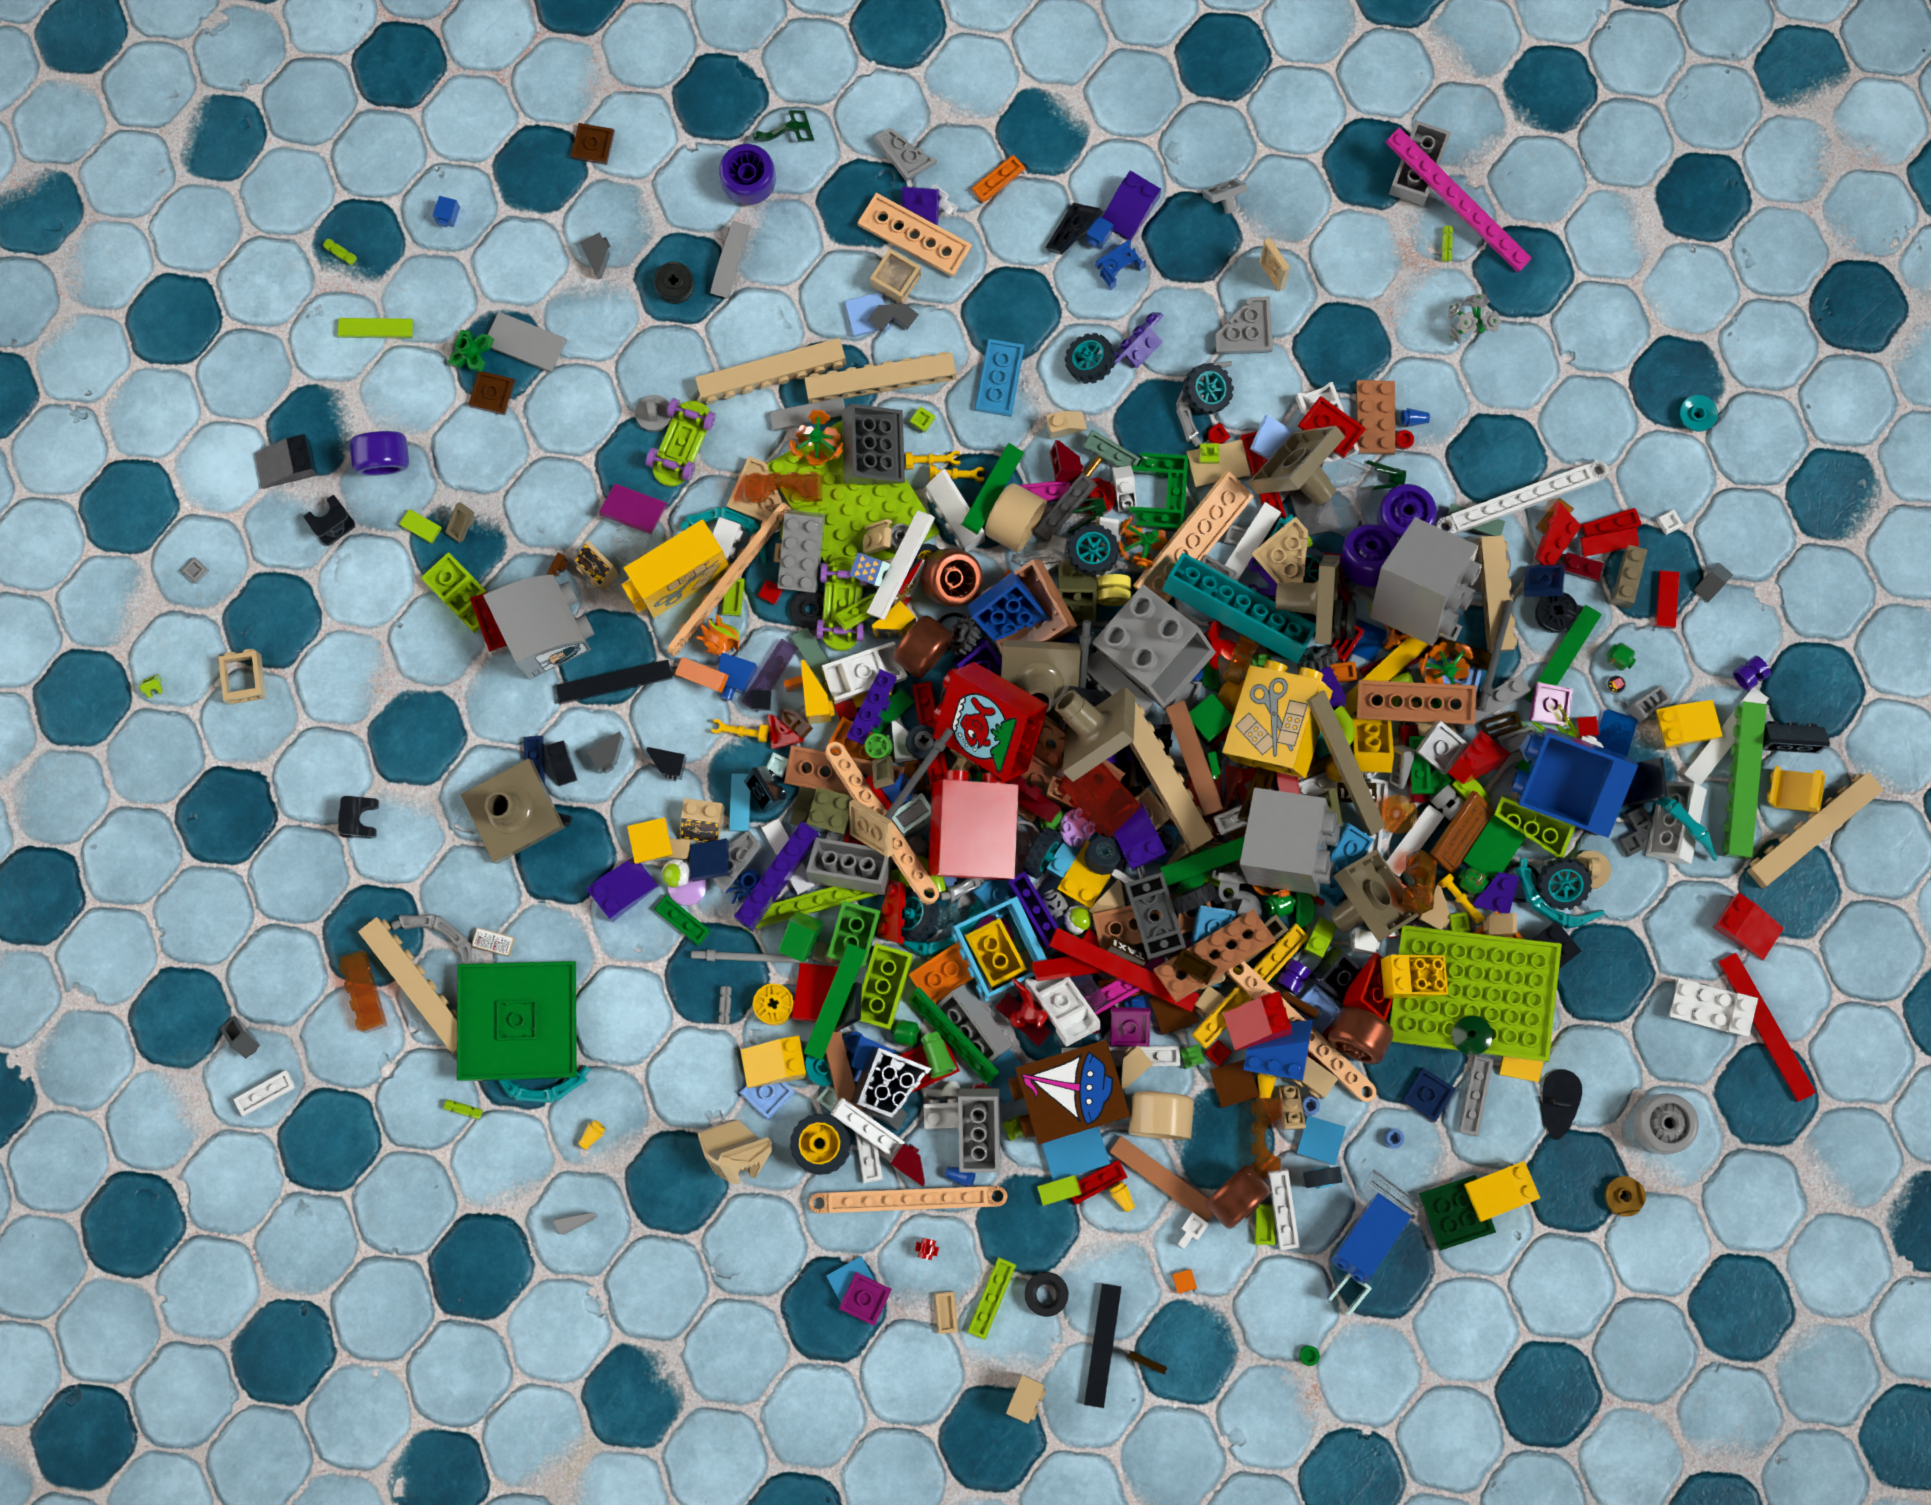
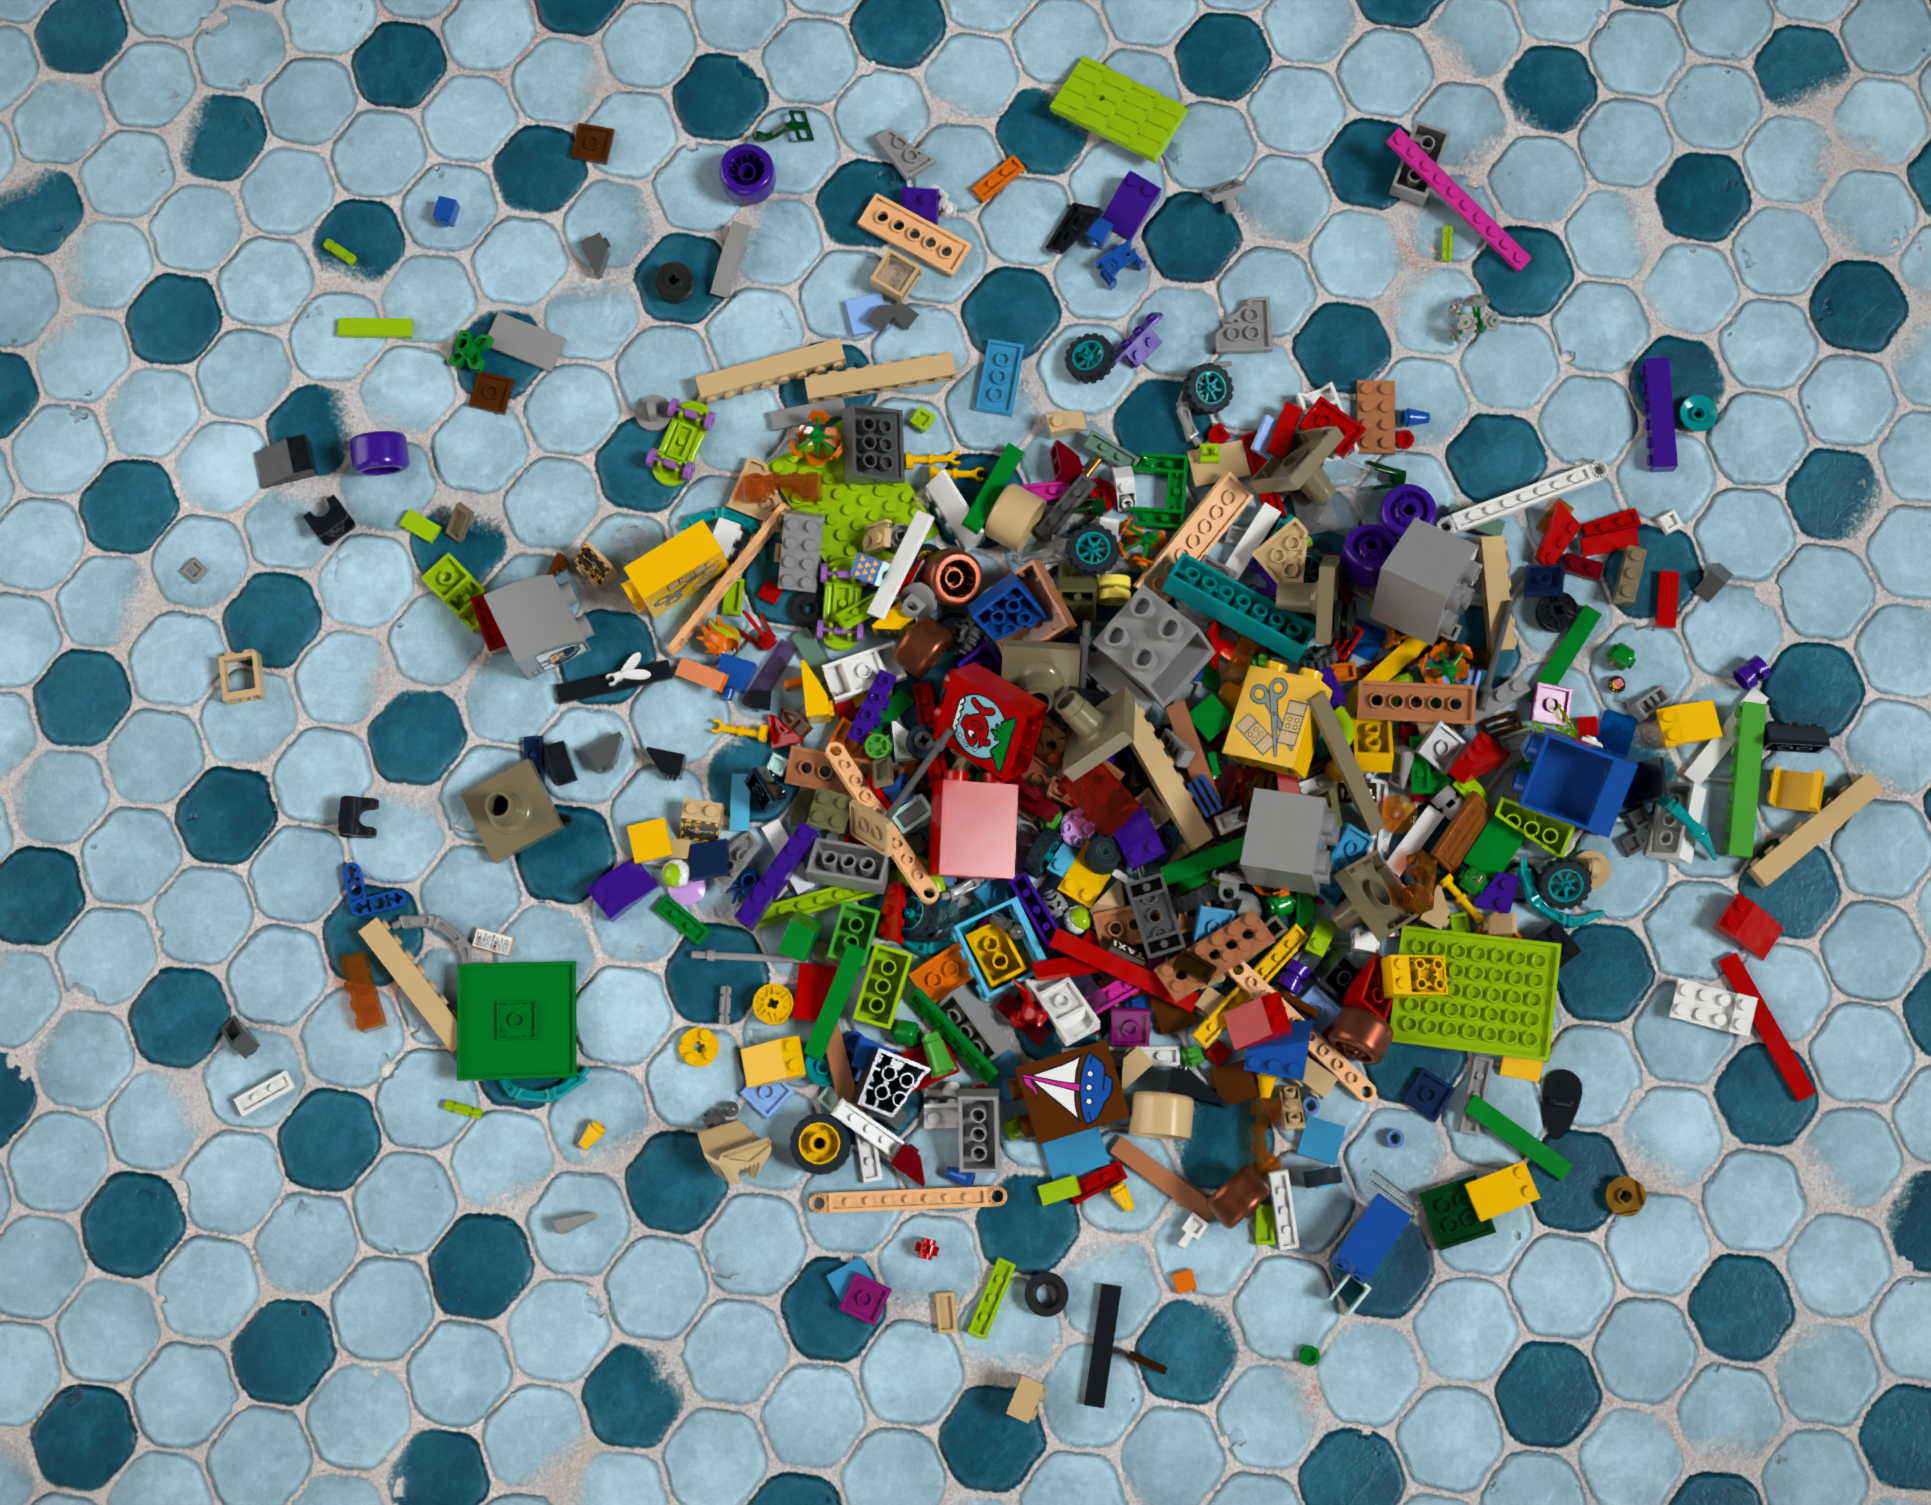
(150, 683): lime tile -> none
(362, 898): none -> blue beam
(629, 672): none -> white piece
(633, 508): magenta tile -> none
(689, 1041): none -> yellow plate
(730, 1109): none -> dark grey pin
(766, 640): none -> red plant
(852, 1009): black tile -> none
(917, 600): none -> light grey tile
(921, 501): none -> clear tile
(1016, 931): none -> dark grey pin
(1119, 109): none -> lime piece
(1185, 753): none -> light grey slope
(1185, 1082): none -> black slope
(1197, 782): none -> blue tile
(1274, 264): tan tile -> none
(1284, 430): none -> red tile
(1474, 1045): dark green dish -> none
(1517, 1137): none -> green tile
(1650, 1127): light grey wheel -> none
(1659, 415): none -> dark purple brick

